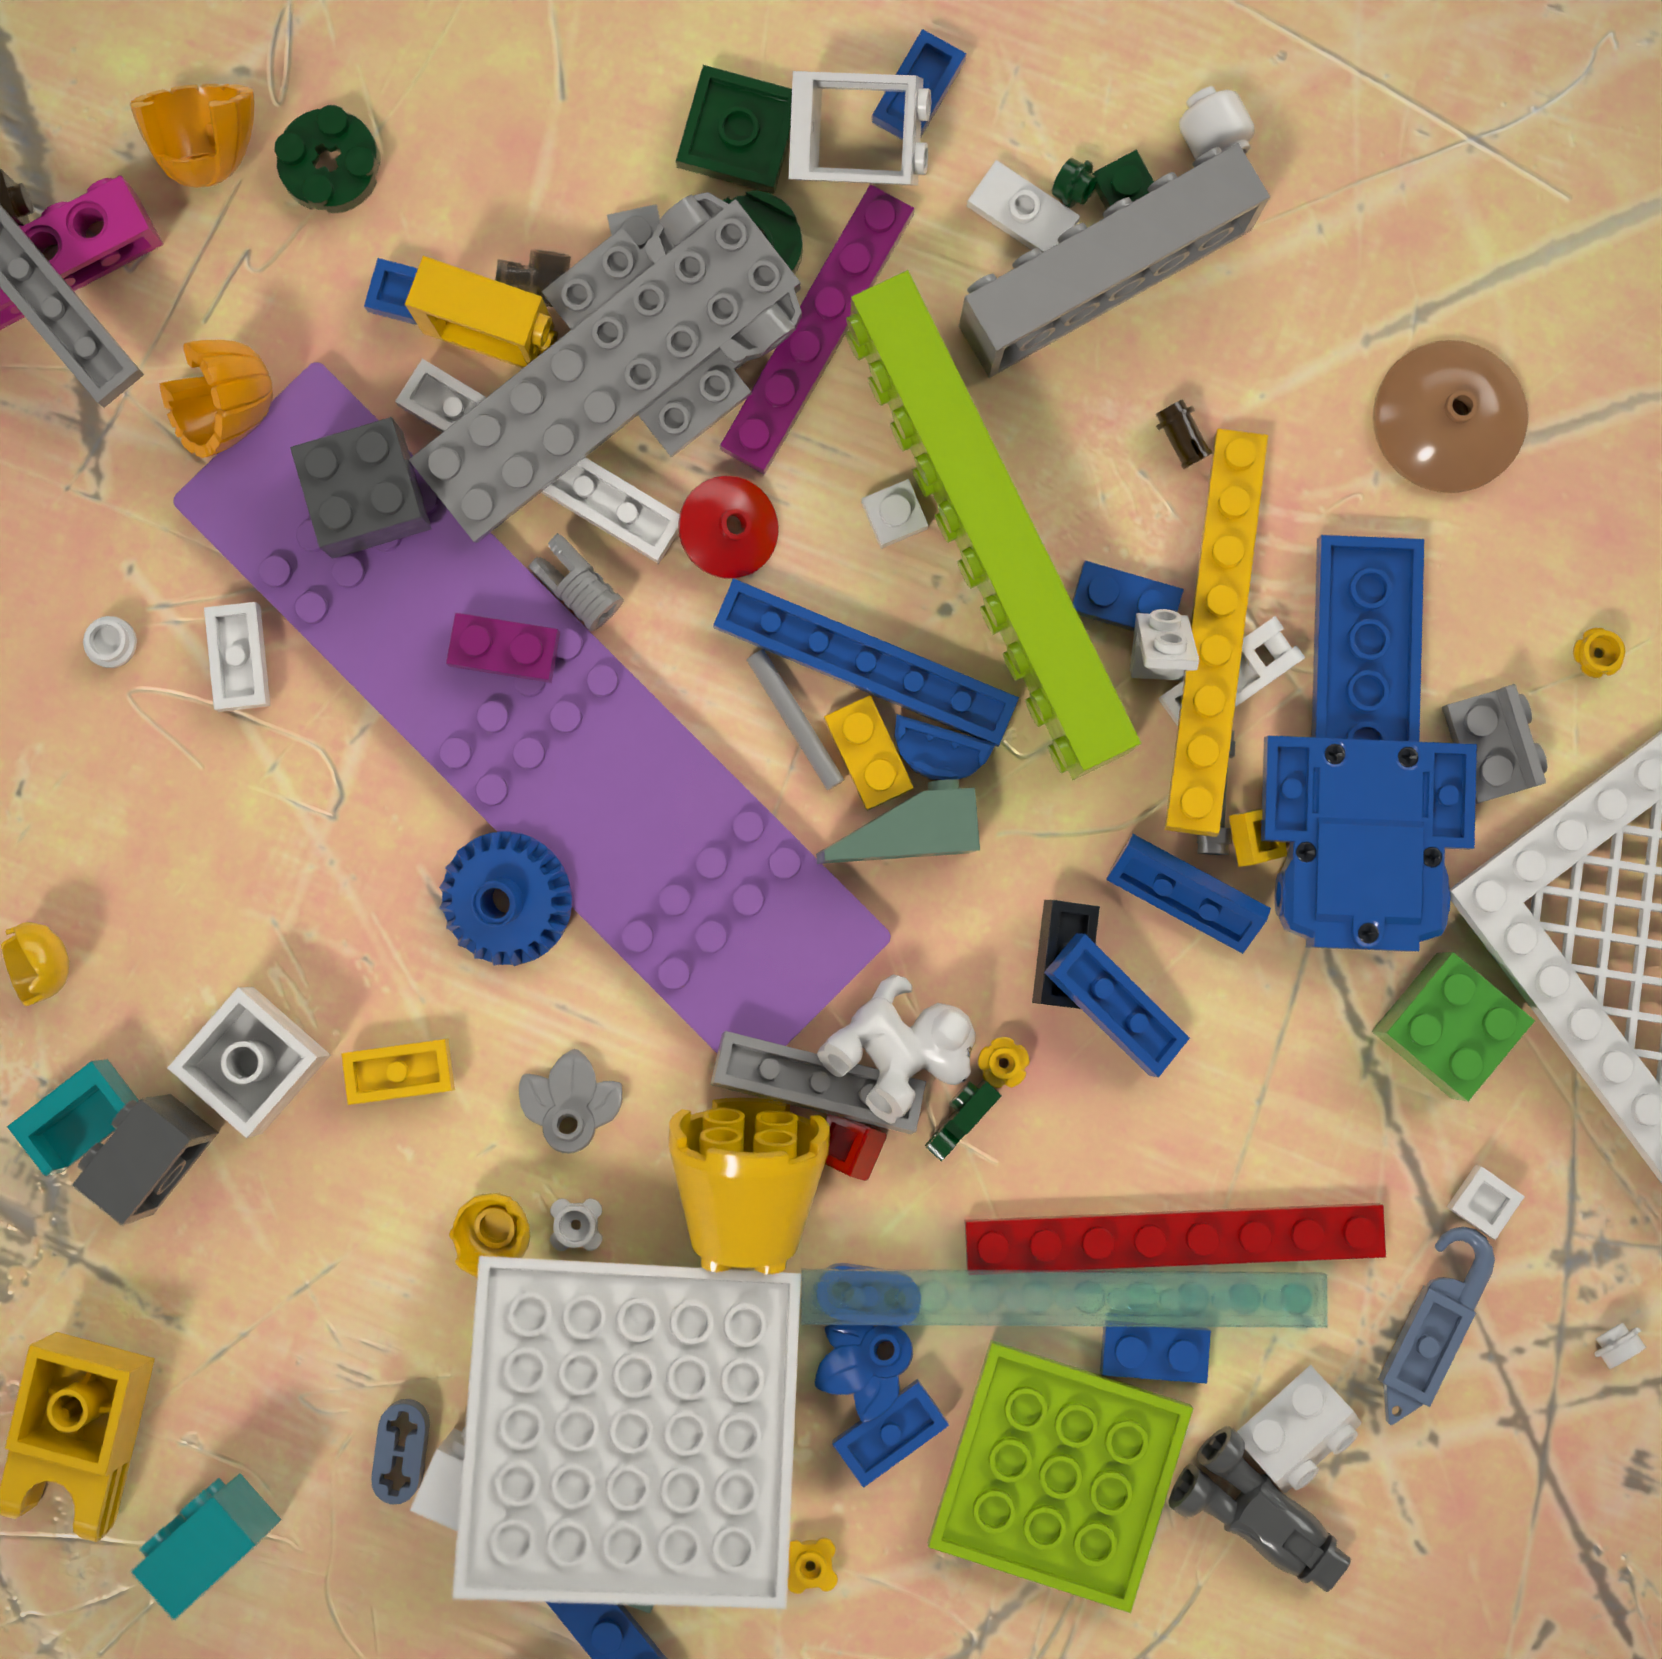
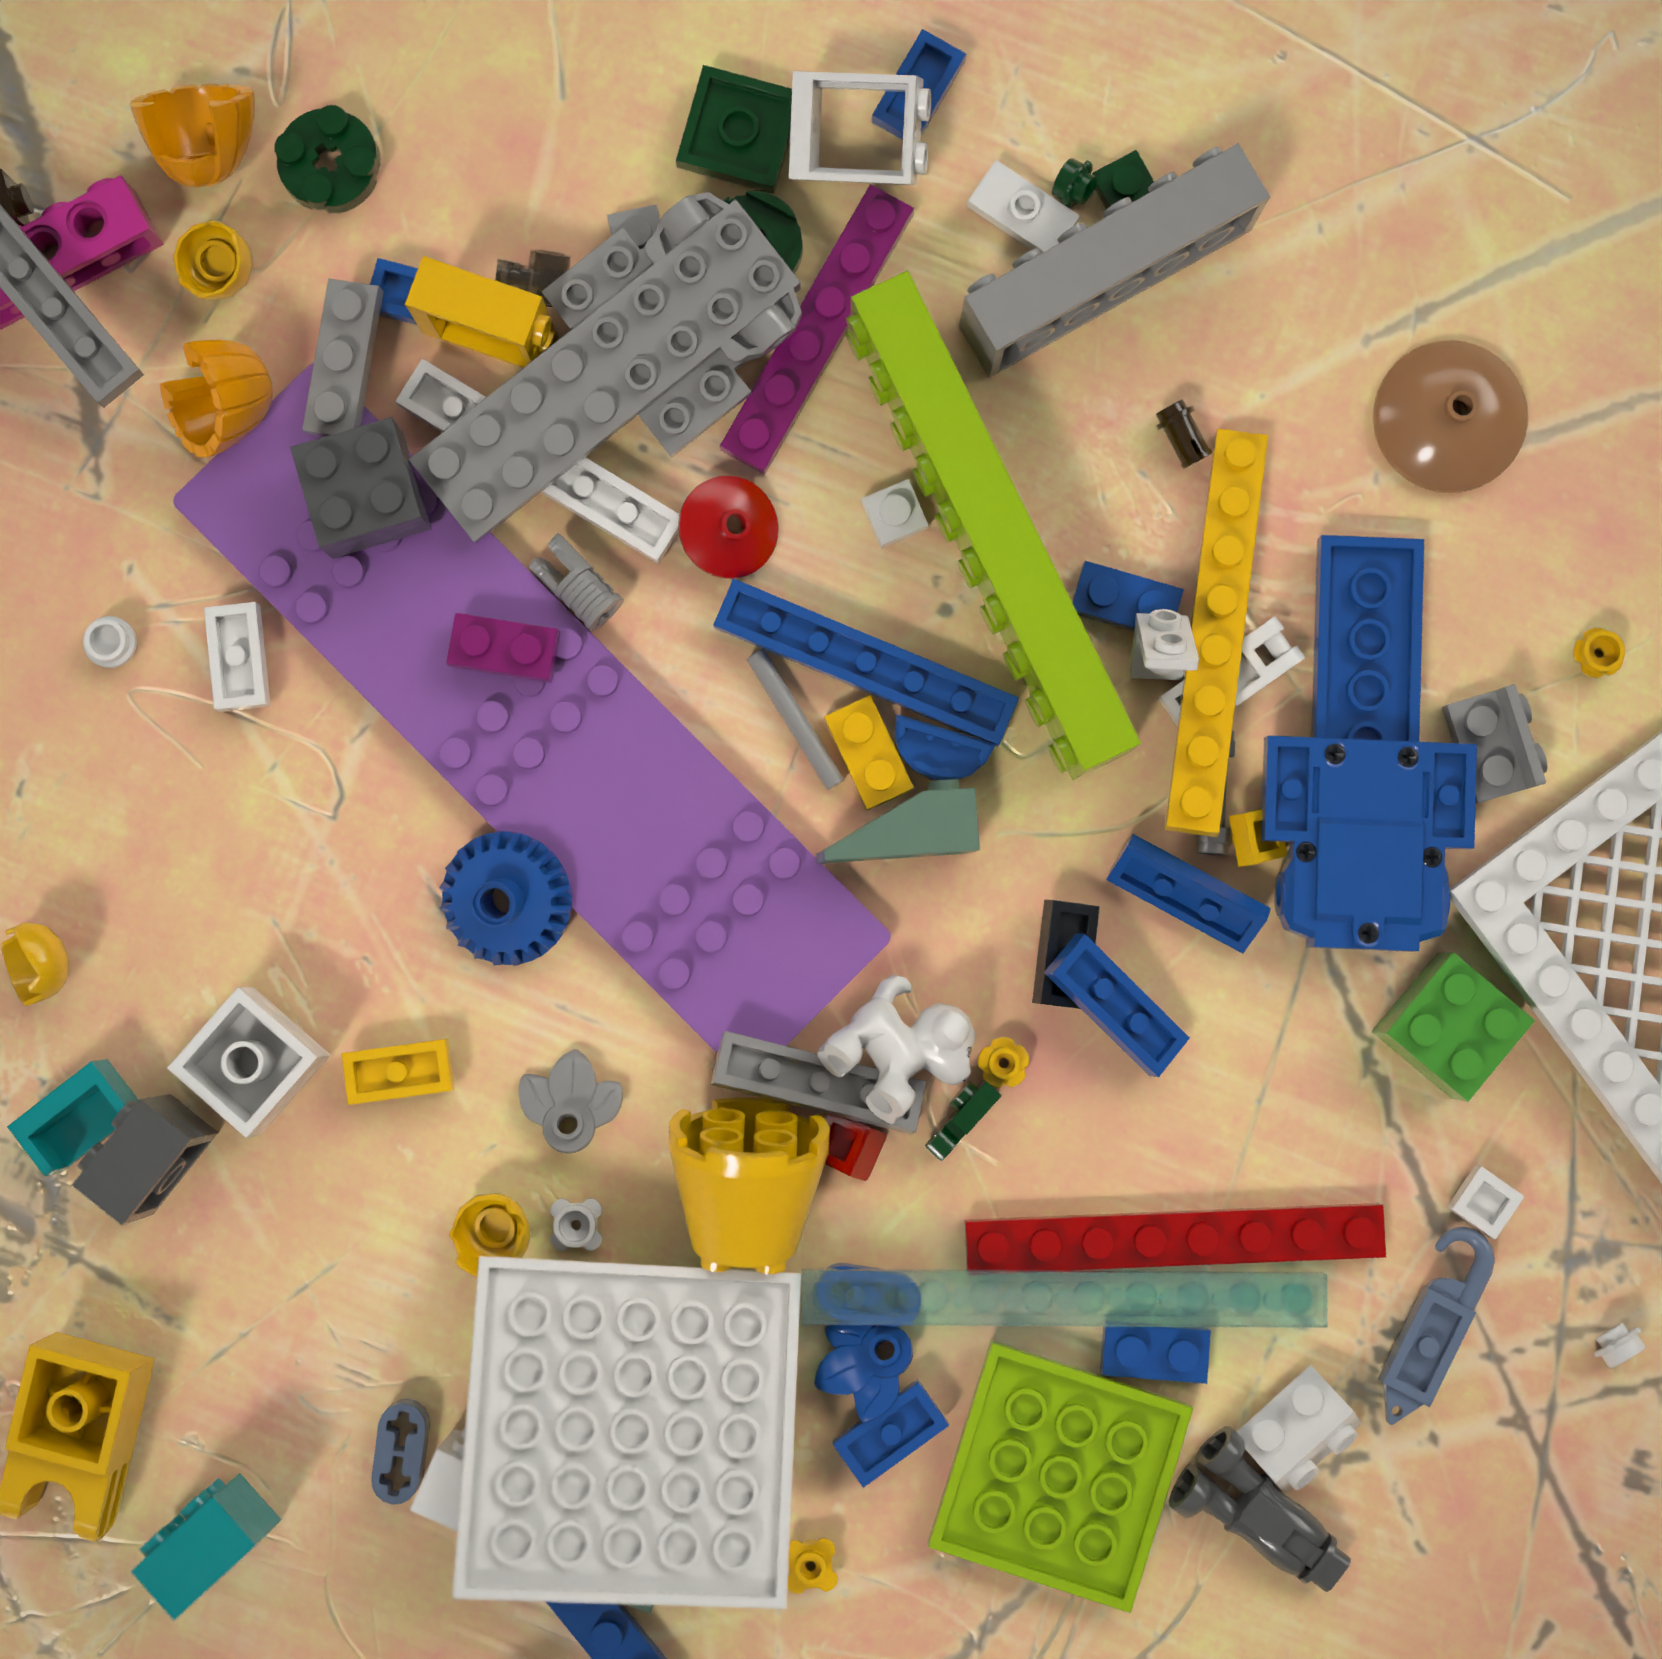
(212, 261): none -> yellow hair
(342, 357): none -> light grey plate
(1216, 121): white head -> none

